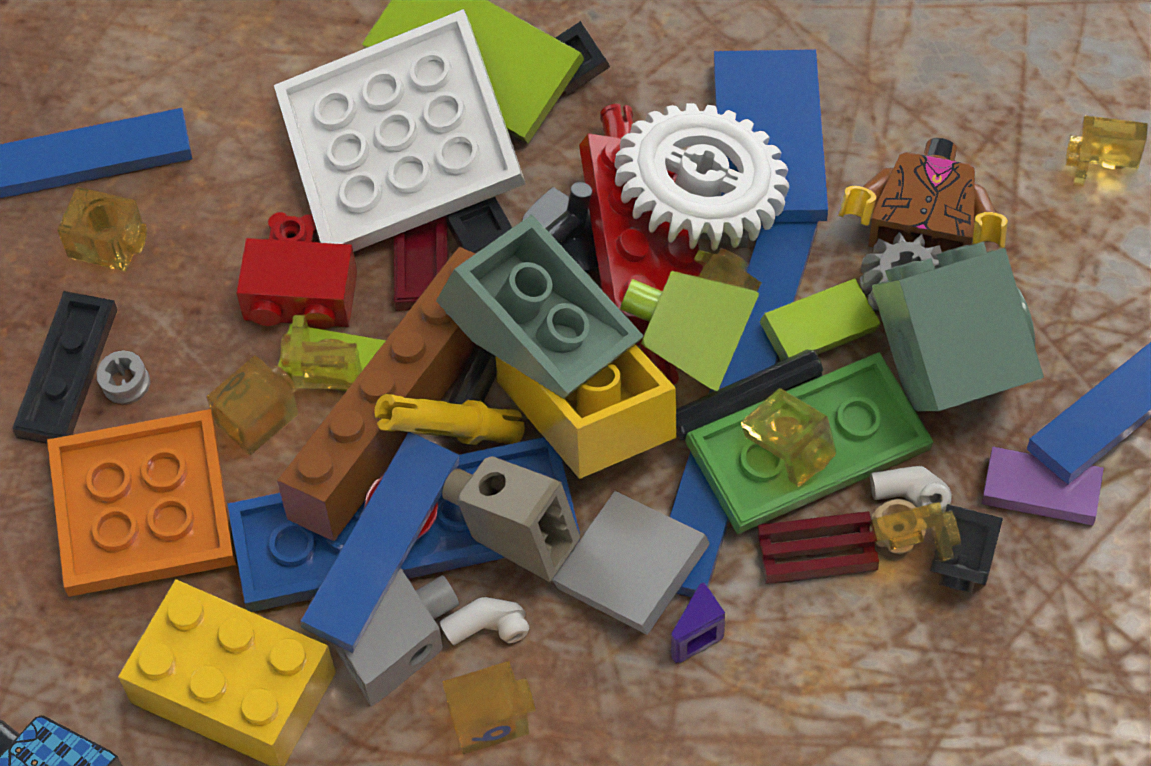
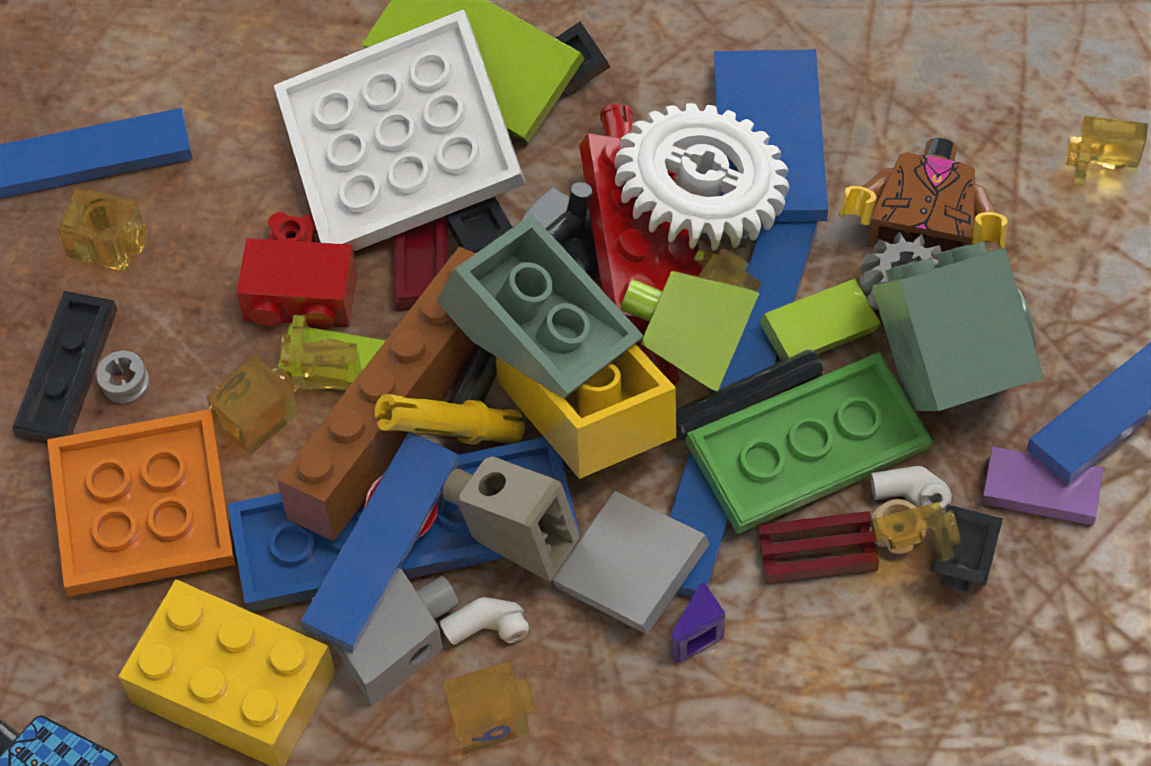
(793, 434): clear yellow bracket -> none

